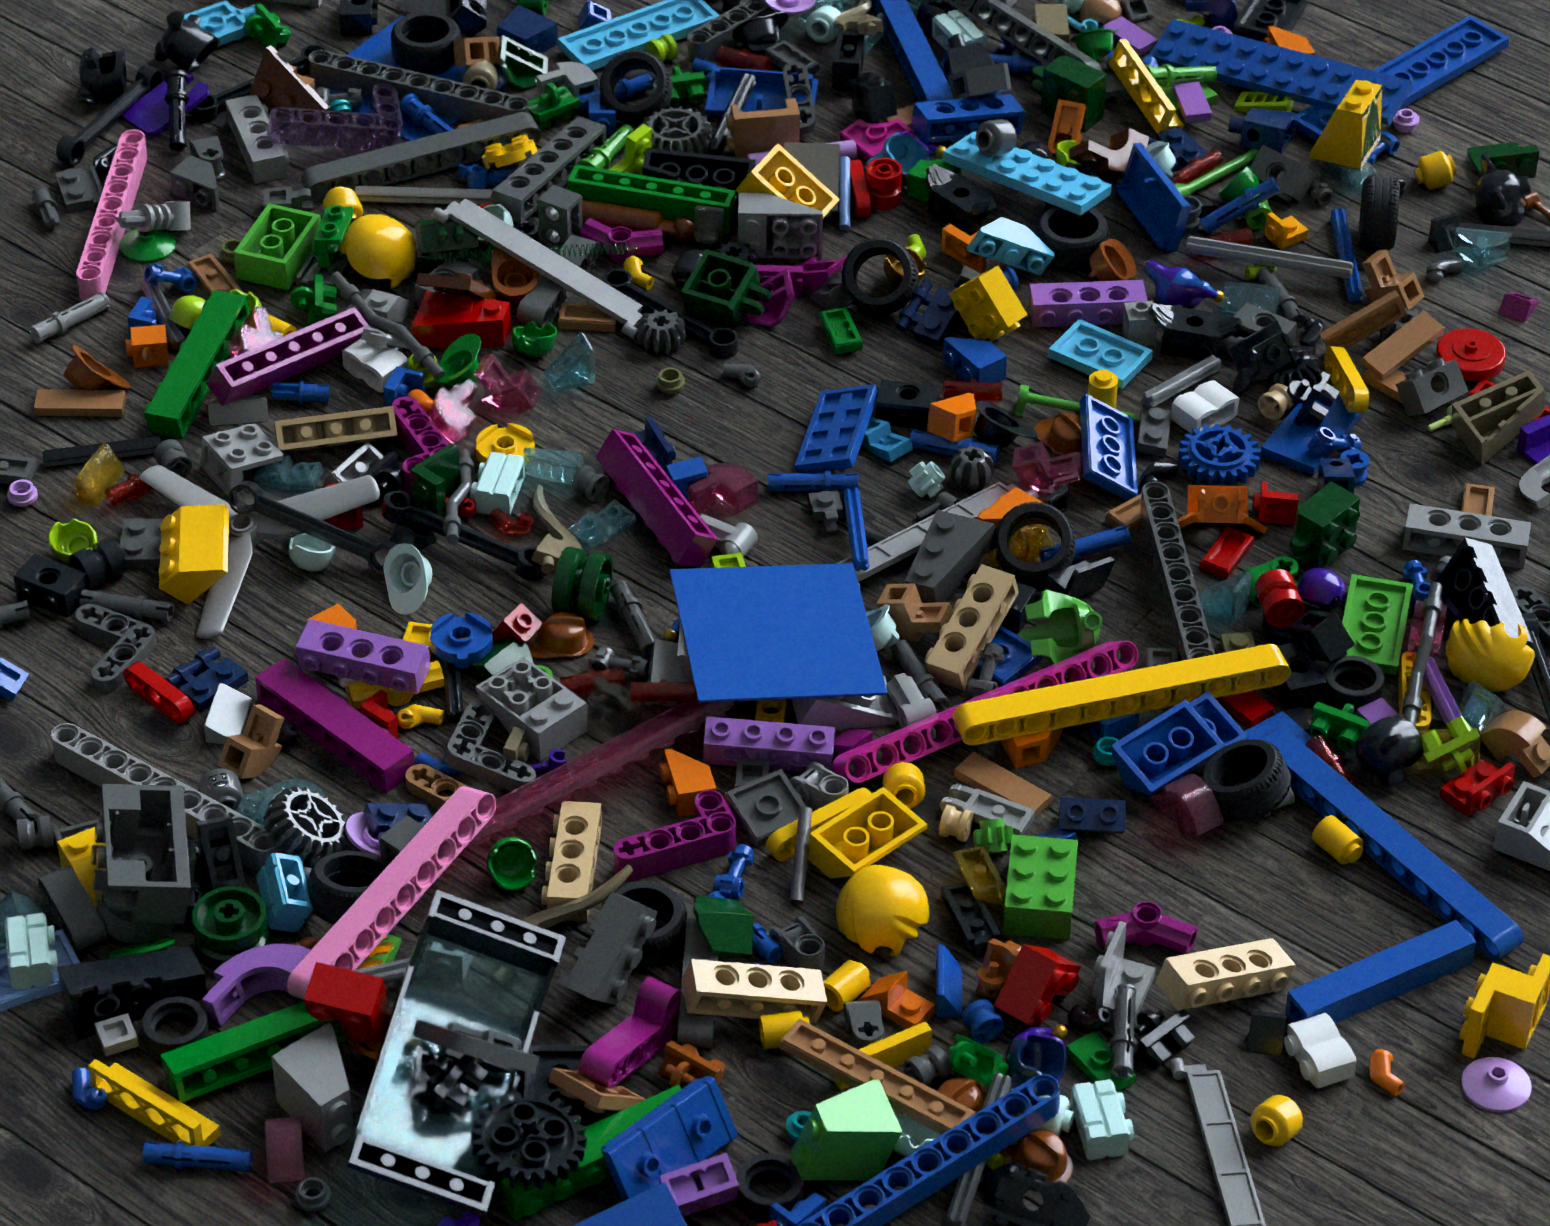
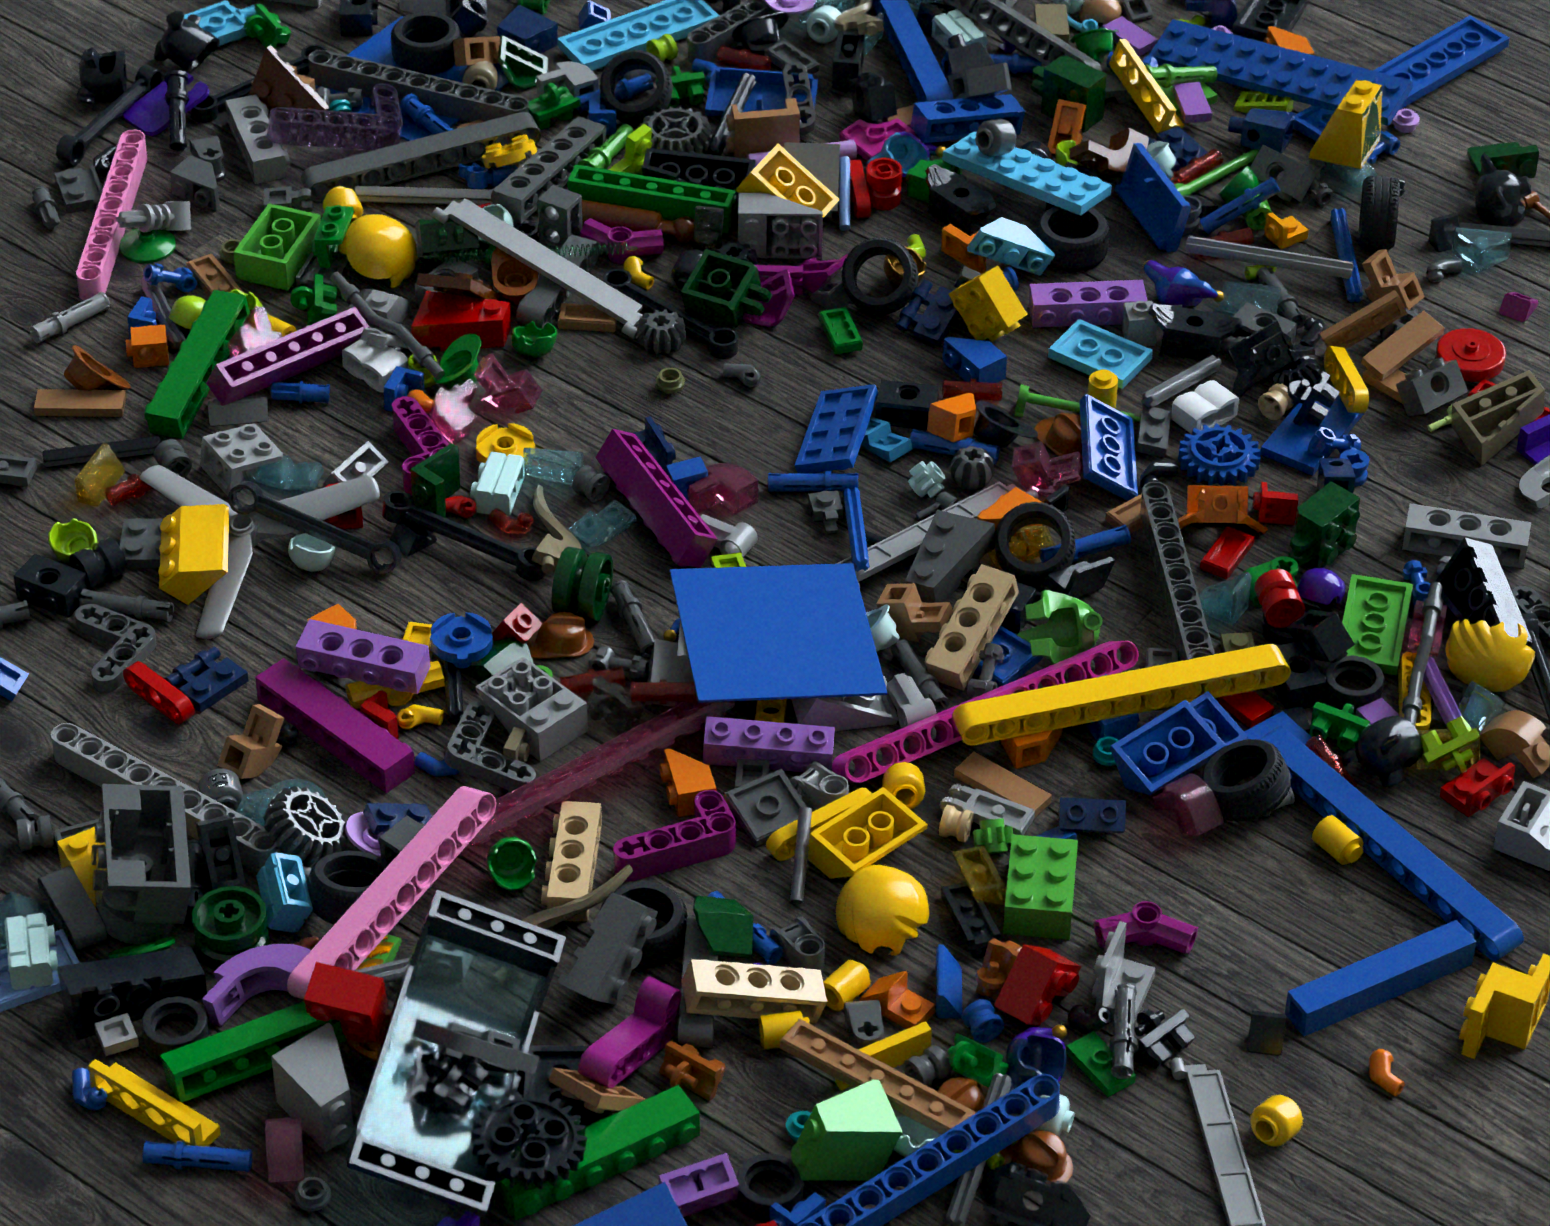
(22, 493): lavender plate -> none
(226, 714): slope -> none
(335, 429): tan brick -> none
(386, 474): black hips -> none
(406, 578): light aqua piece -> none
(434, 779): medium nougat beam -> none
(452, 522): dark grey bar -> none
(555, 760): dark purple hand -> none
(573, 366): clear light blue slope -> none
(670, 1137): blue container -> none
(731, 884): blue bar -> none
(851, 739): magenta slope -> none
(1101, 1119): light aqua brick -> none
(1112, 262): dark orange piece -> none
(1225, 974): tan brick -> none
(1320, 1050): white brick -> none
(1435, 170): yellow head -> none
(1478, 499): medium nougat tile -> none
(1496, 1084): lavender dish -> none

